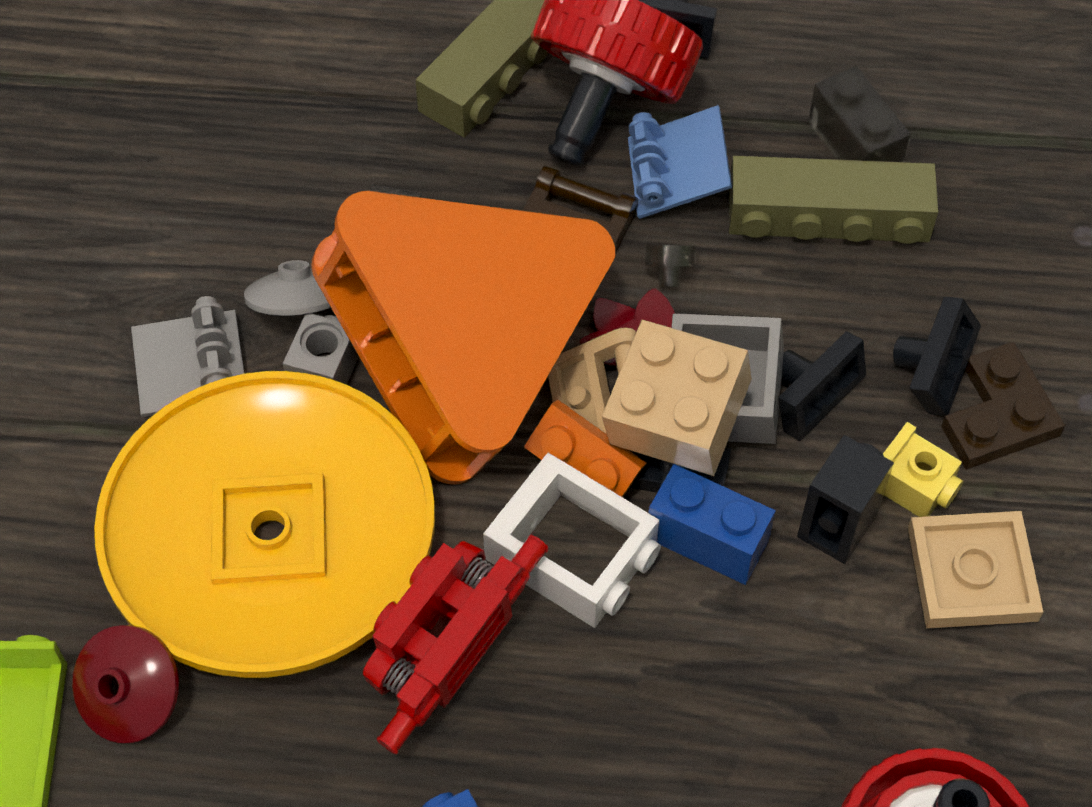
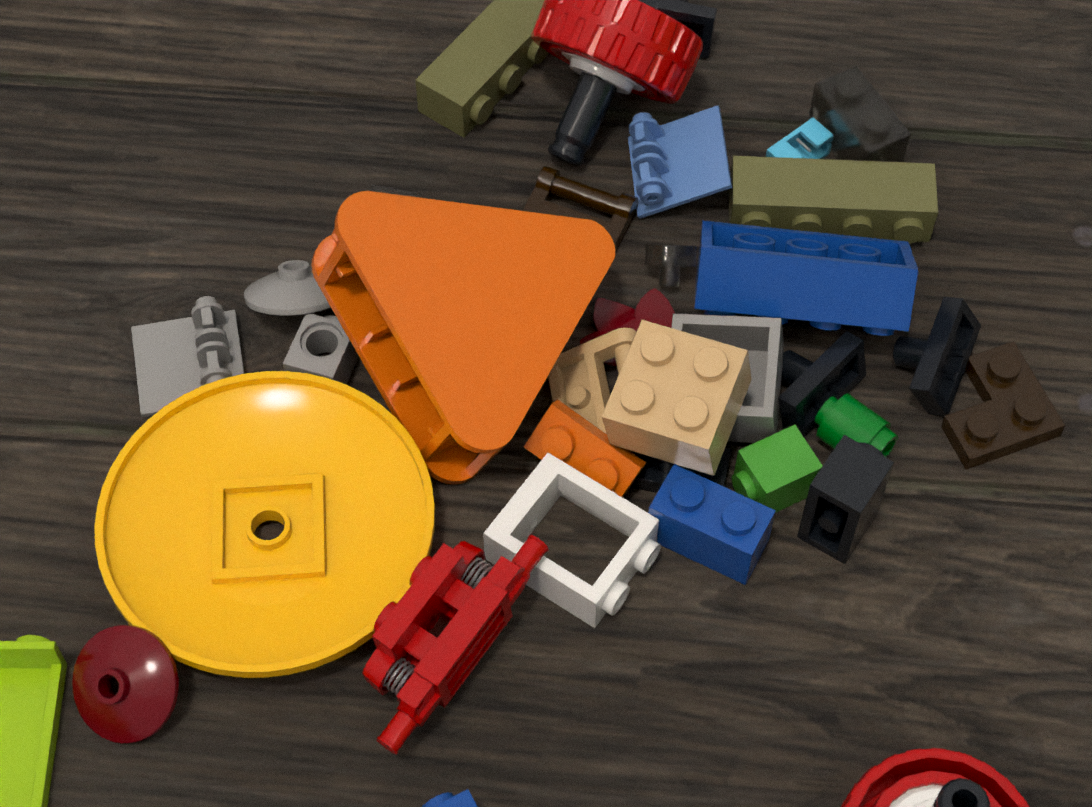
(776, 469): none -> bright green brick
(806, 277): none -> blue brick
(807, 142): none -> medium azure piece
(855, 421): none -> green brick
(921, 473): light yellow brick -> none
(974, 569): tan plate -> none

